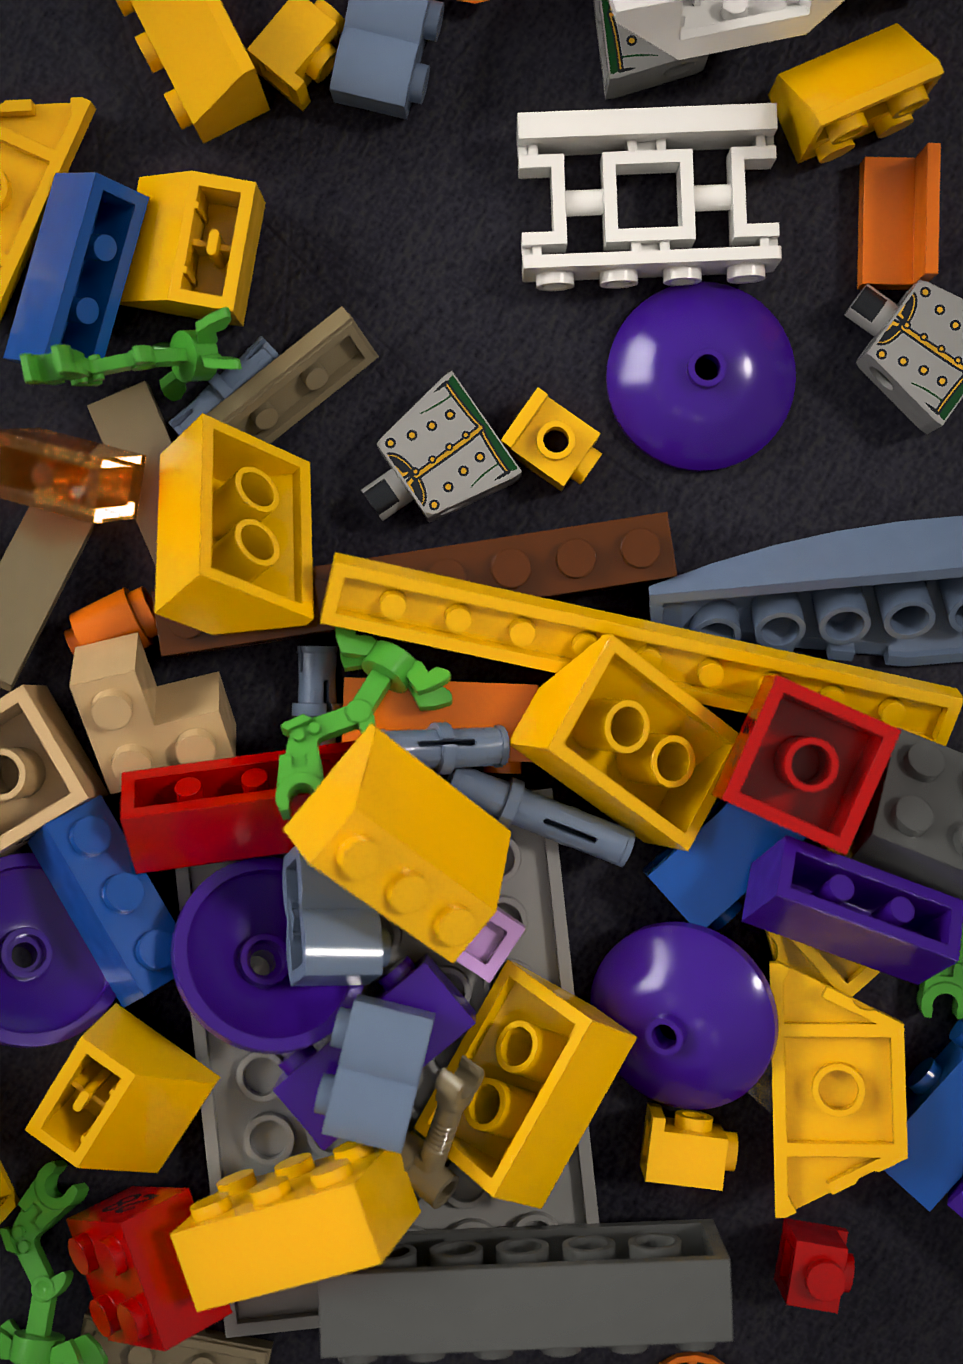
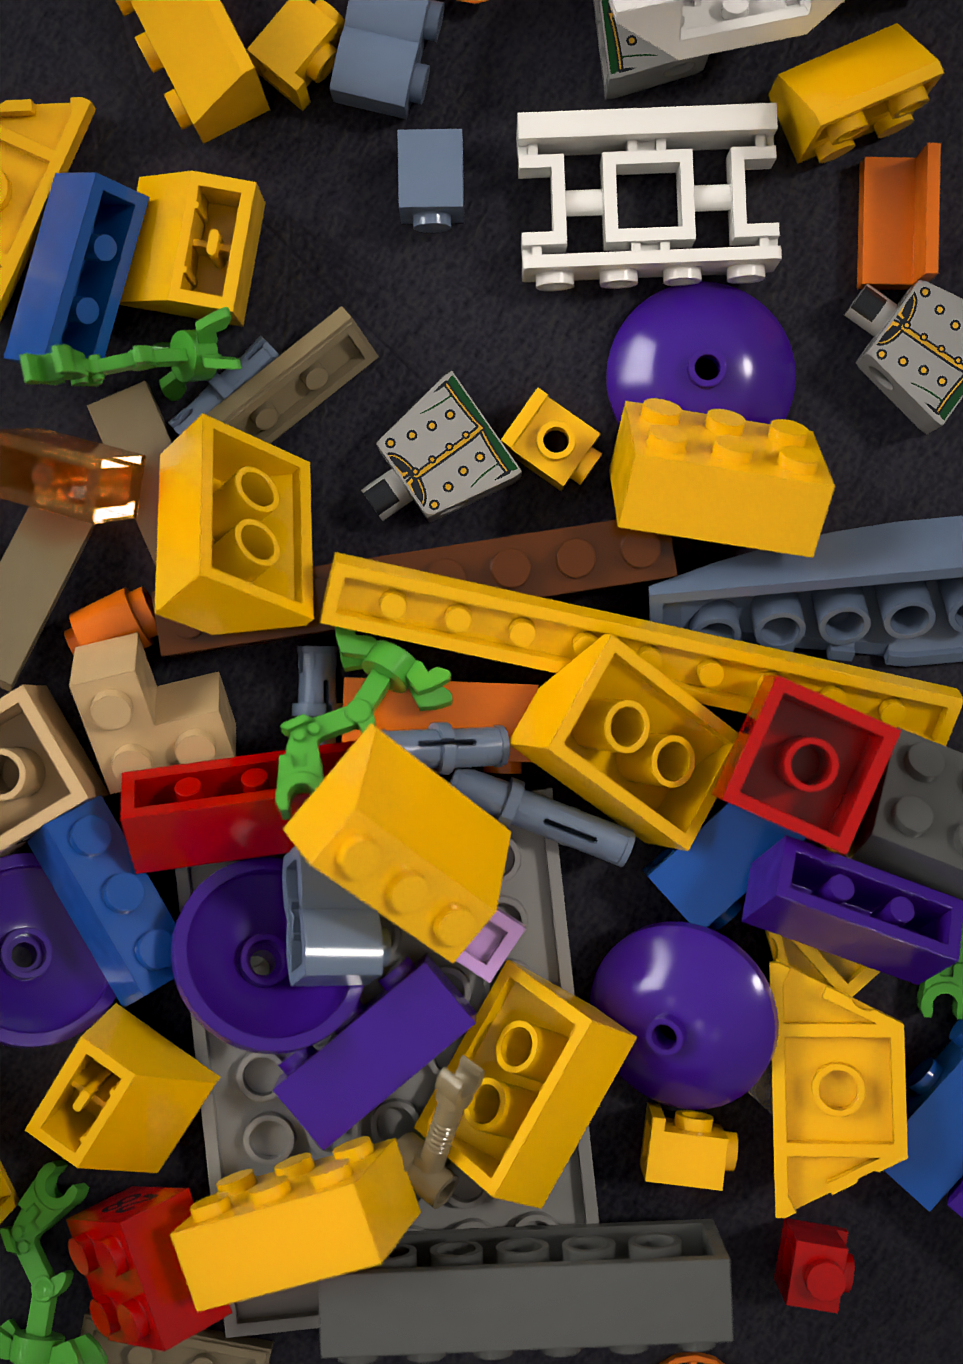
(376, 1072): sand blue brick -> none
(430, 178): none -> sand blue brick
(719, 478): none -> yellow brick

